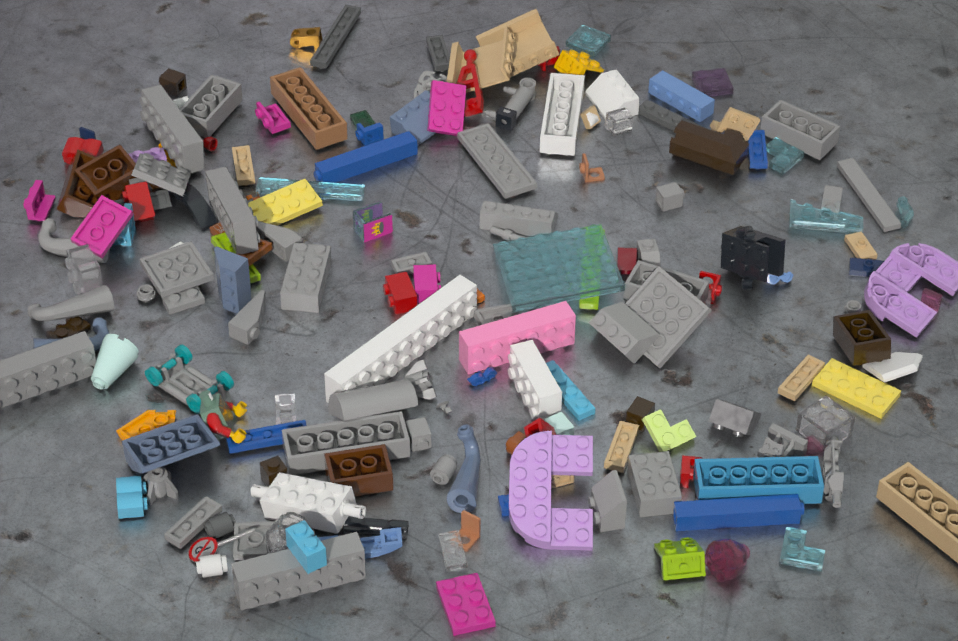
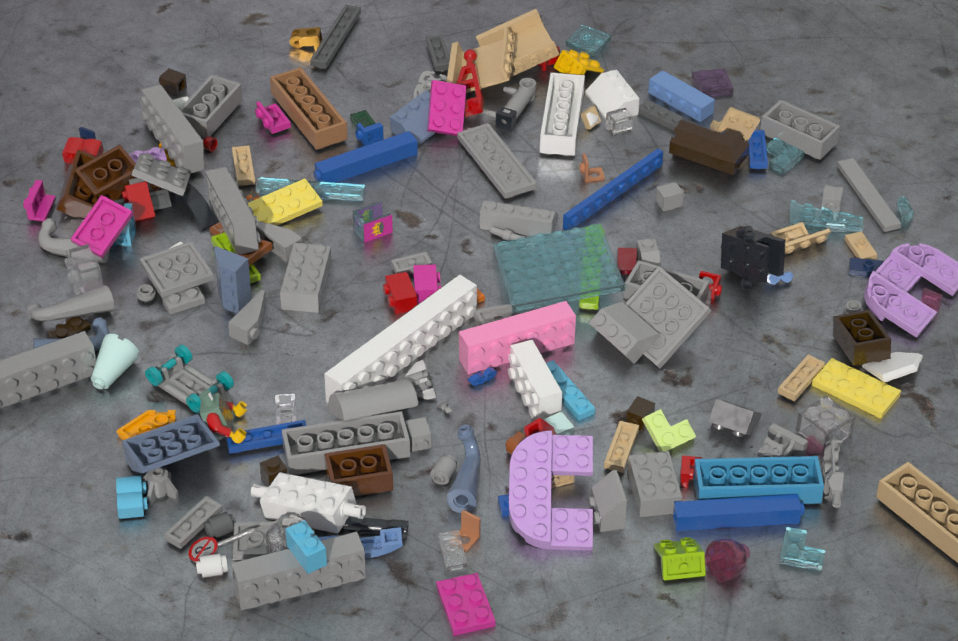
(612, 189): none -> blue plate
(797, 236): none -> tan bracket

